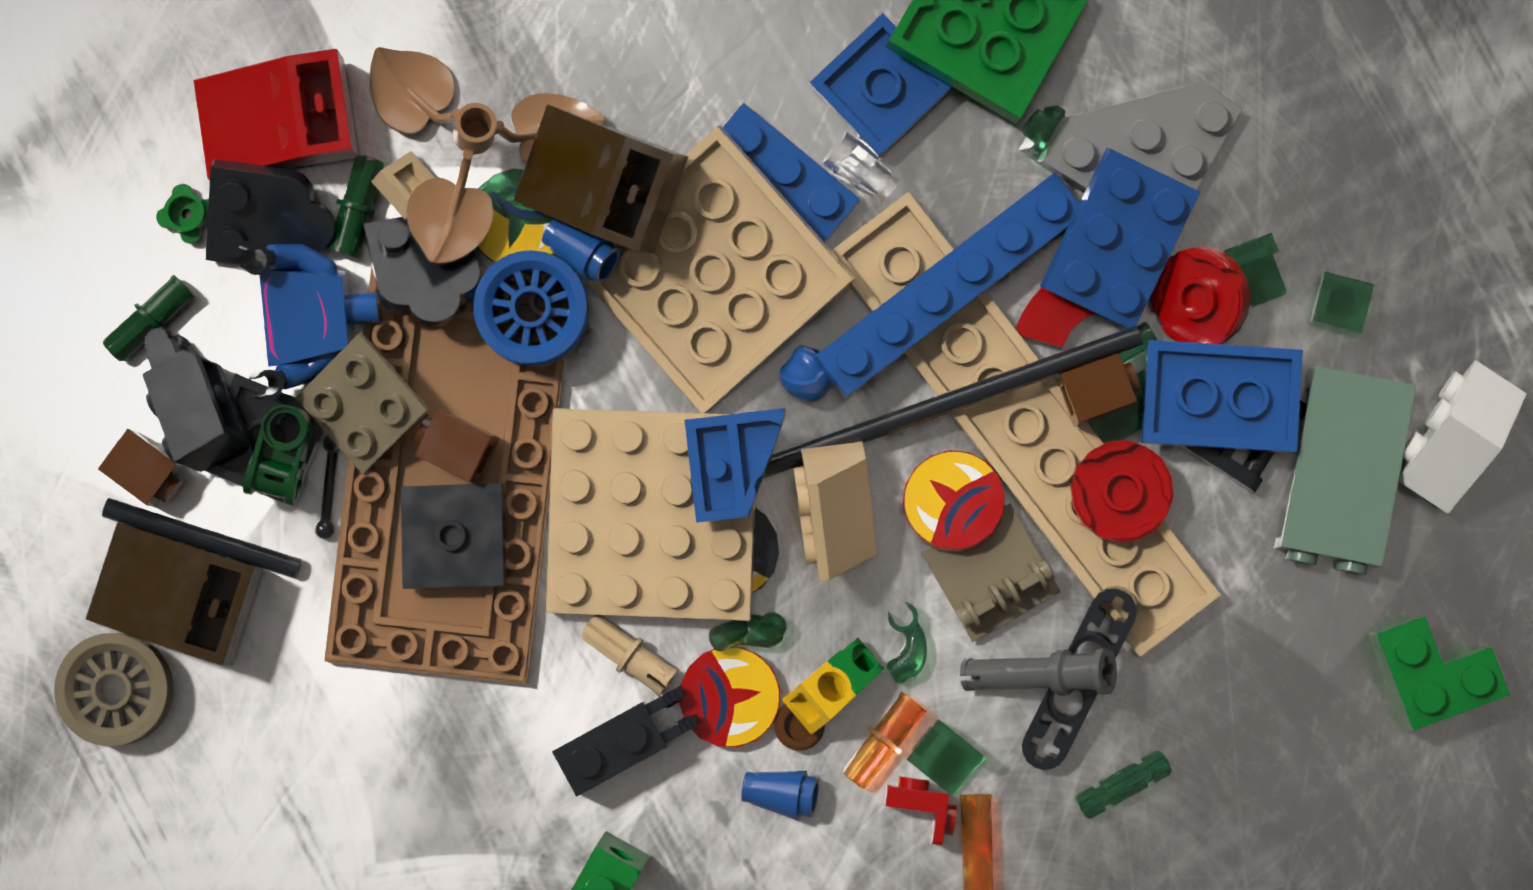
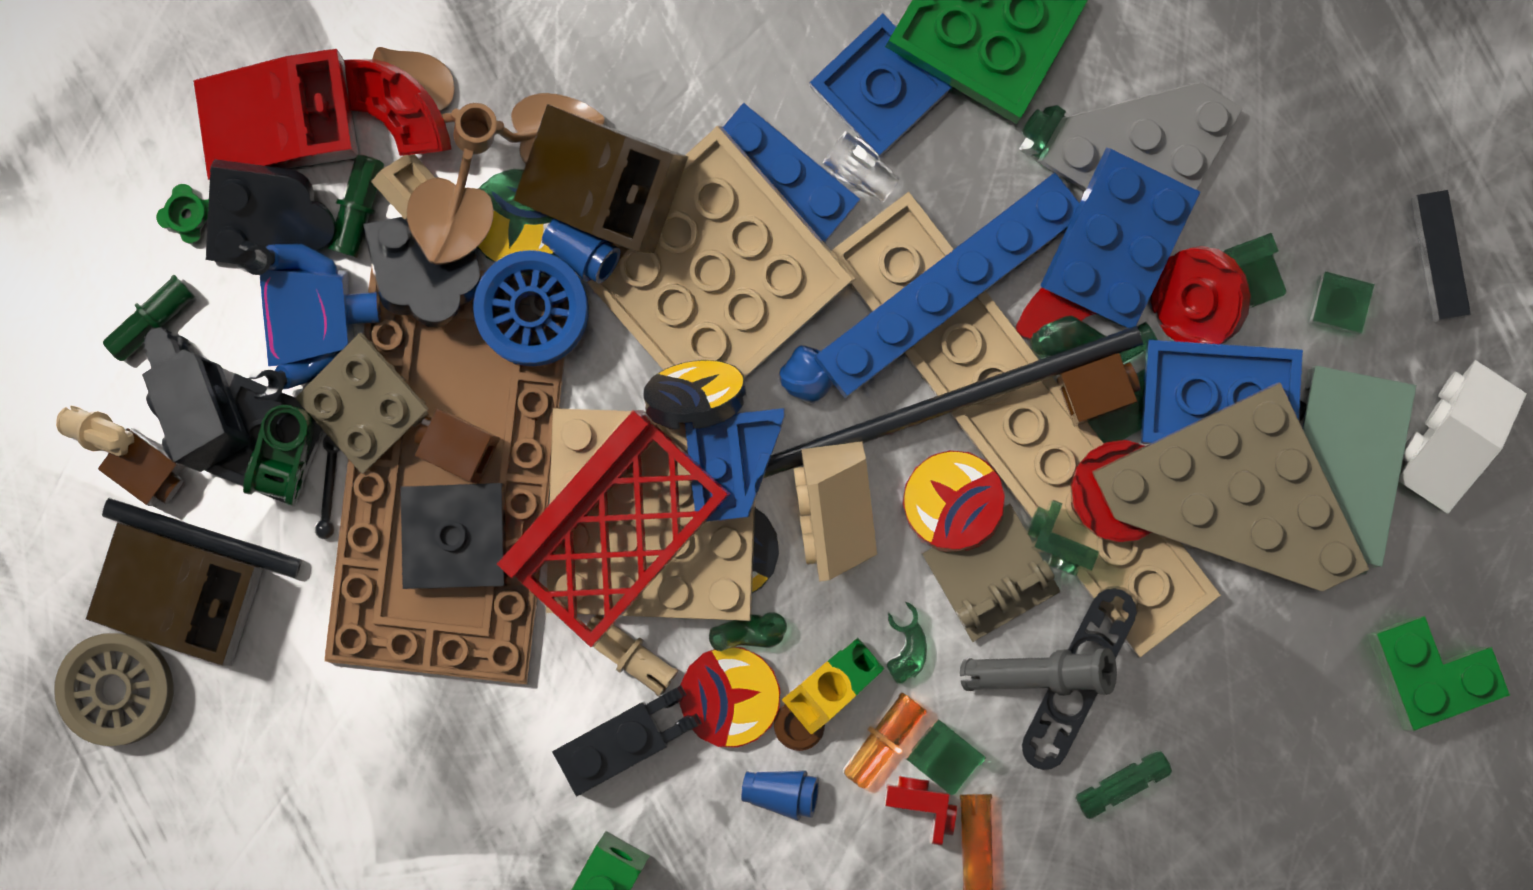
(93, 430): none -> tan axle
(399, 103): none -> red tile
(580, 498): none -> red fence
(695, 393): none -> black tile
(1062, 335): none -> clear green arm
(1064, 553): none -> clear green bracket
(1240, 490): none -> dark tan plate
(1441, 256): none -> black piece

